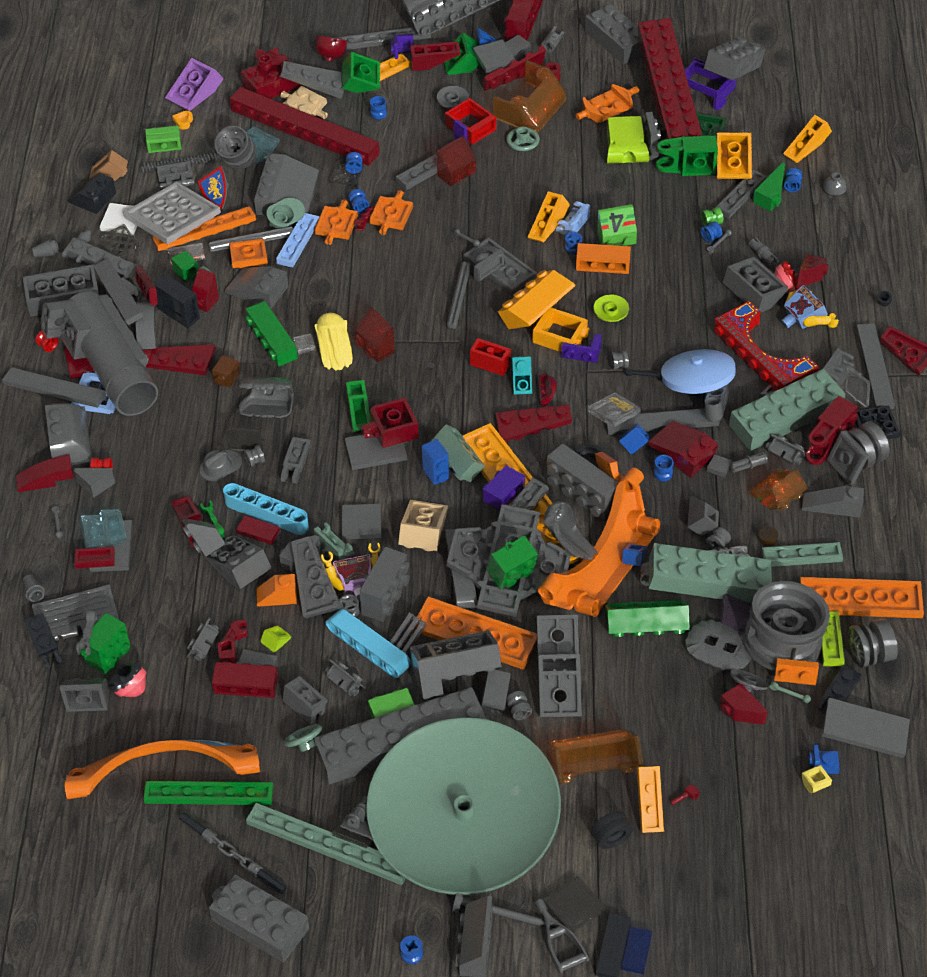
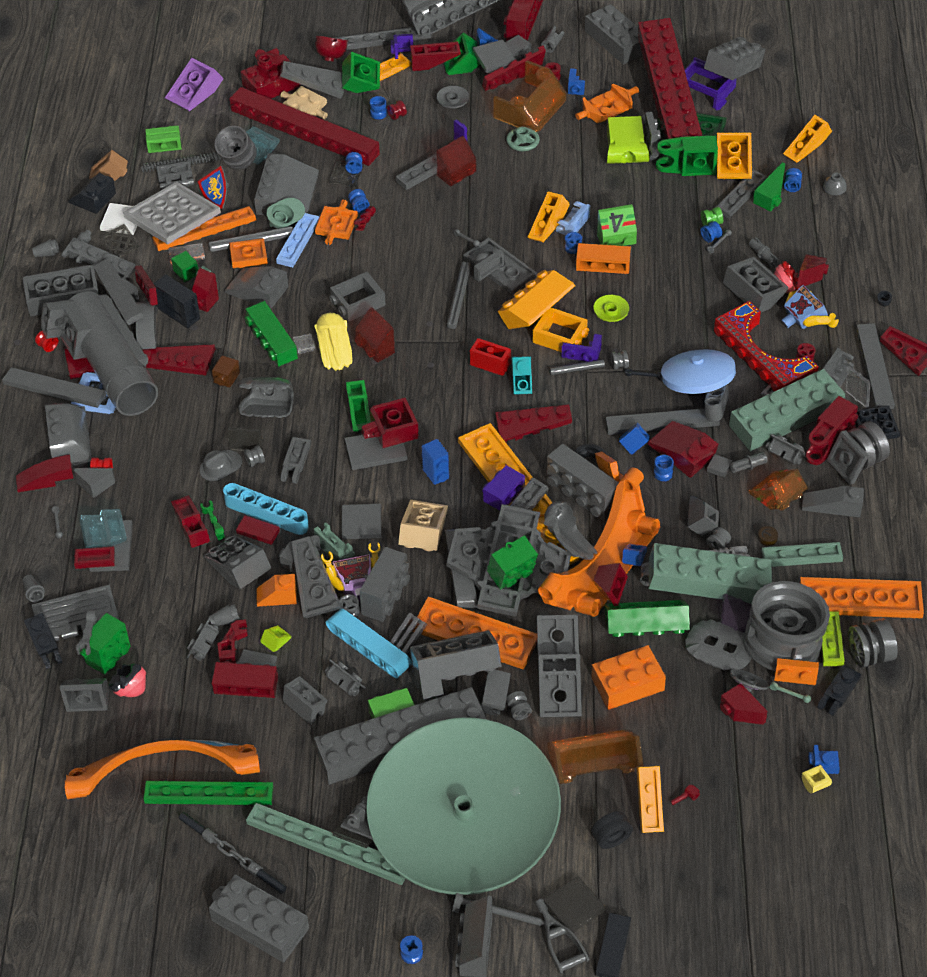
(183, 119): light orange tile -> none
(204, 534): dark grey slope -> none
(225, 615): none -> dark grey cone
(303, 737): sand green piece -> none
(375, 299): none -> dark grey window
(391, 212): orange plate -> none
(396, 110): none -> dark red wheel
(461, 455): sand green brick -> none
(479, 130): red window -> none
(547, 388): dark red plate -> none
(575, 85): none -> blue bracket
(577, 367): none -> dark grey bar
(611, 581): none -> dark red slope
(613, 409): clear tile -> none
(628, 677): none -> orange brick
(637, 950): clear blue tile -> none
(806, 349): none -> dark red wheel
(865, 727): dark grey tile -> none

